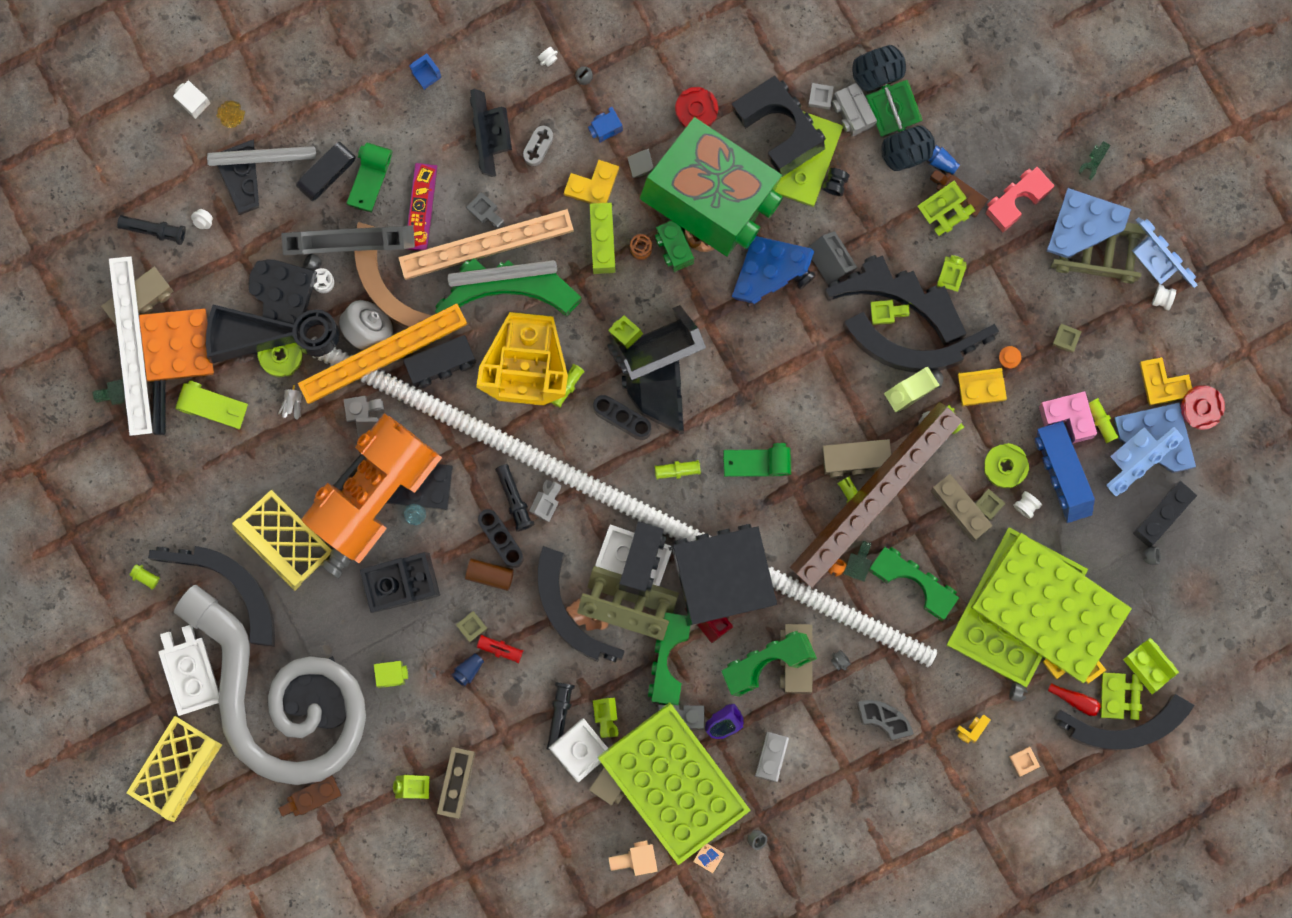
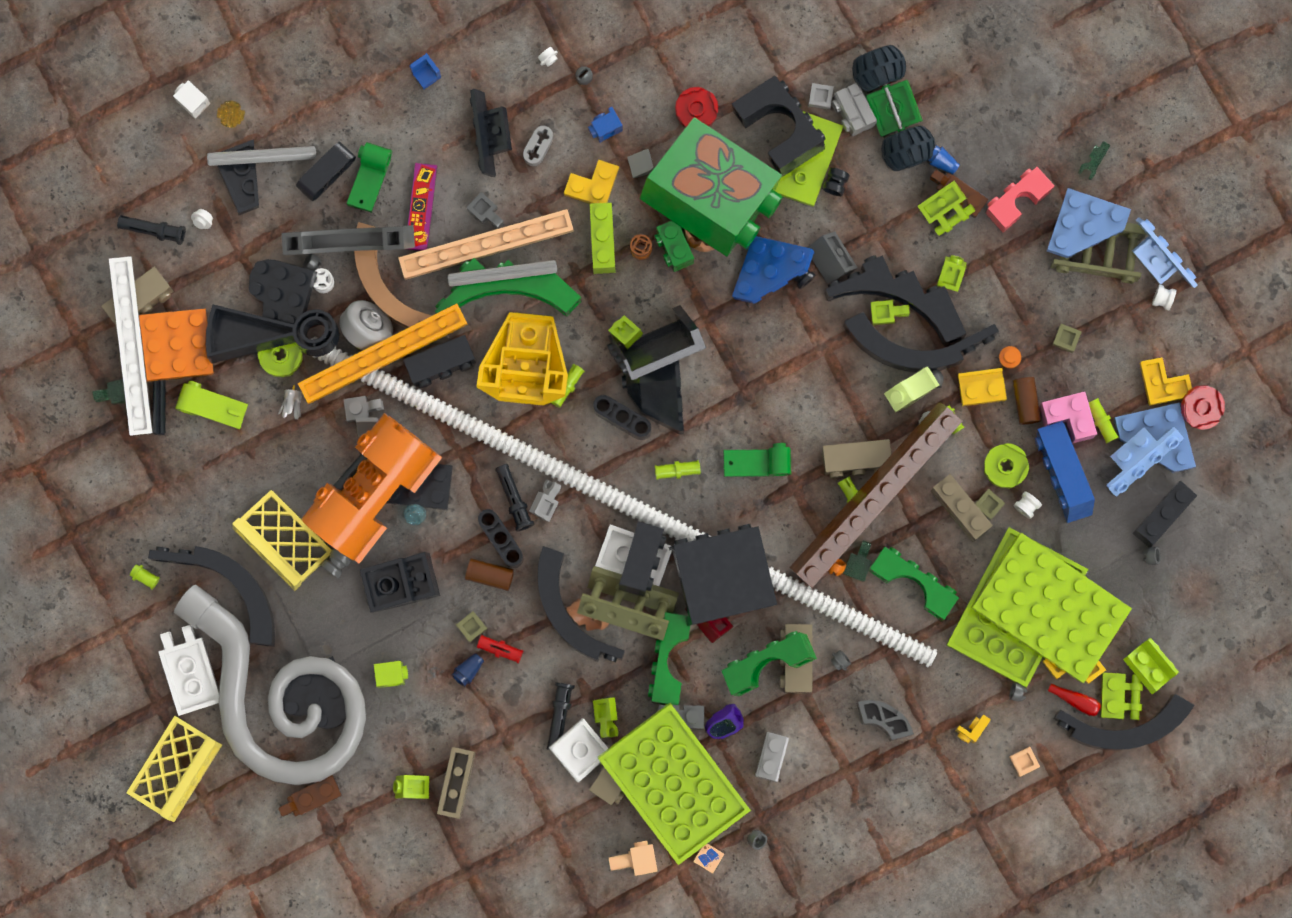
(1026, 400): none -> reddish brown pin

